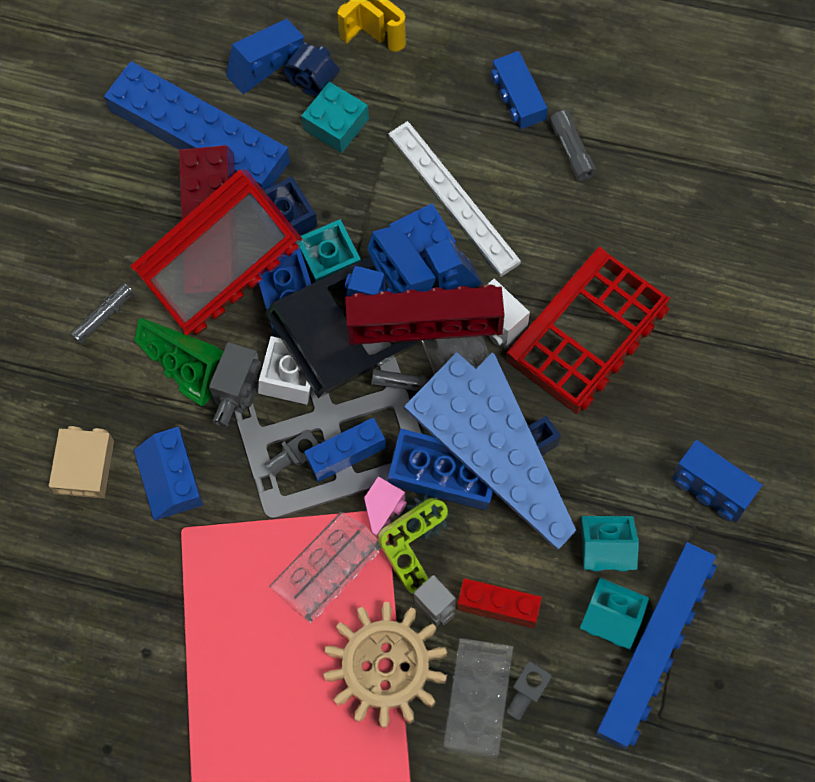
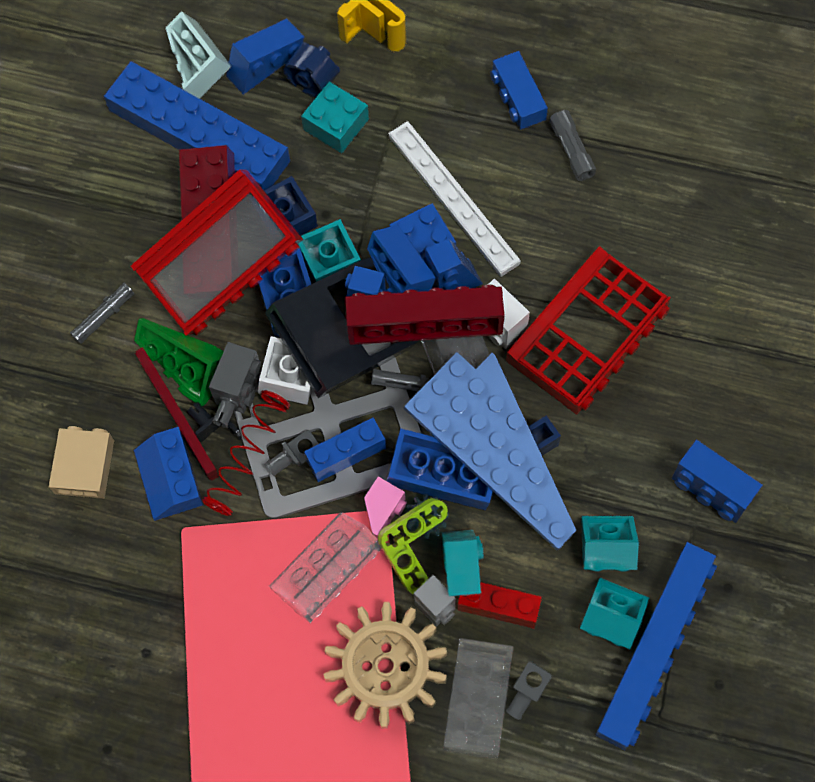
(177, 414): none -> dark red tile
(196, 55): none -> light aqua wedge
(204, 420): none -> black bracket
(215, 504): none -> red piece
(461, 562): none -> teal wedge

